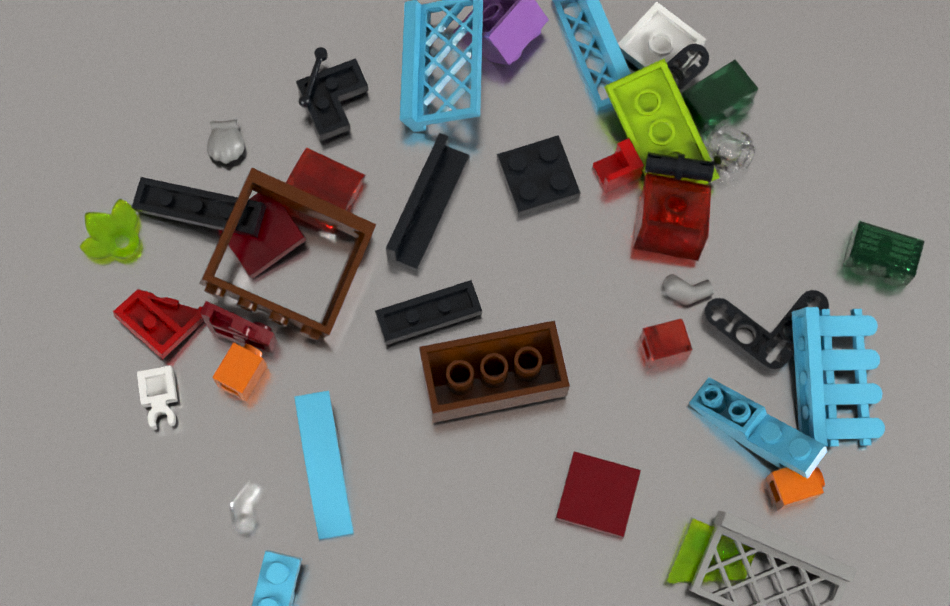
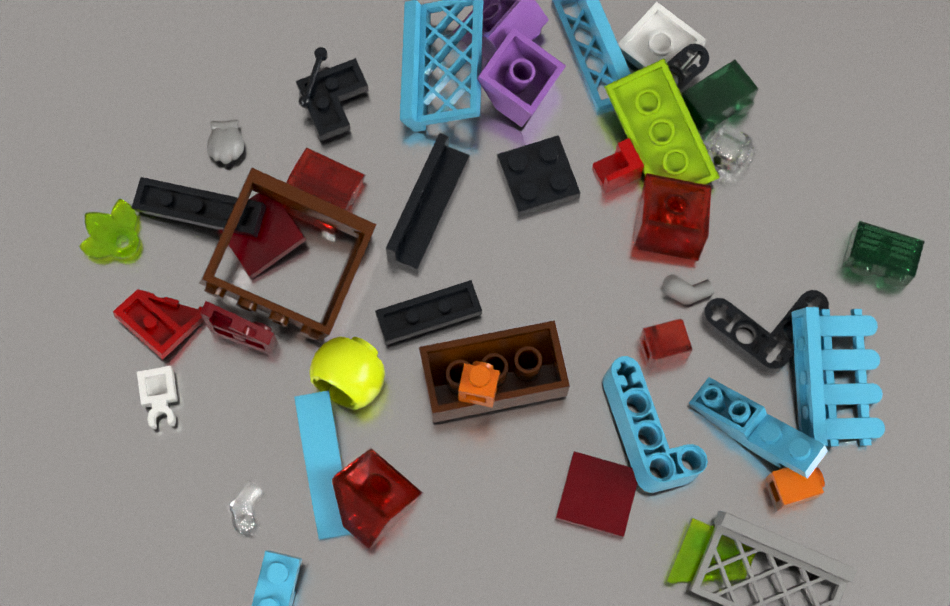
(240, 370): orange brick -> none
(348, 371): none -> neon yellow wheel
(372, 497): none -> clear red slope
(478, 384): none -> orange brick
(519, 76): none -> medium lavender slope
(628, 377): none -> medium azure beam
(679, 167): black pin -> none

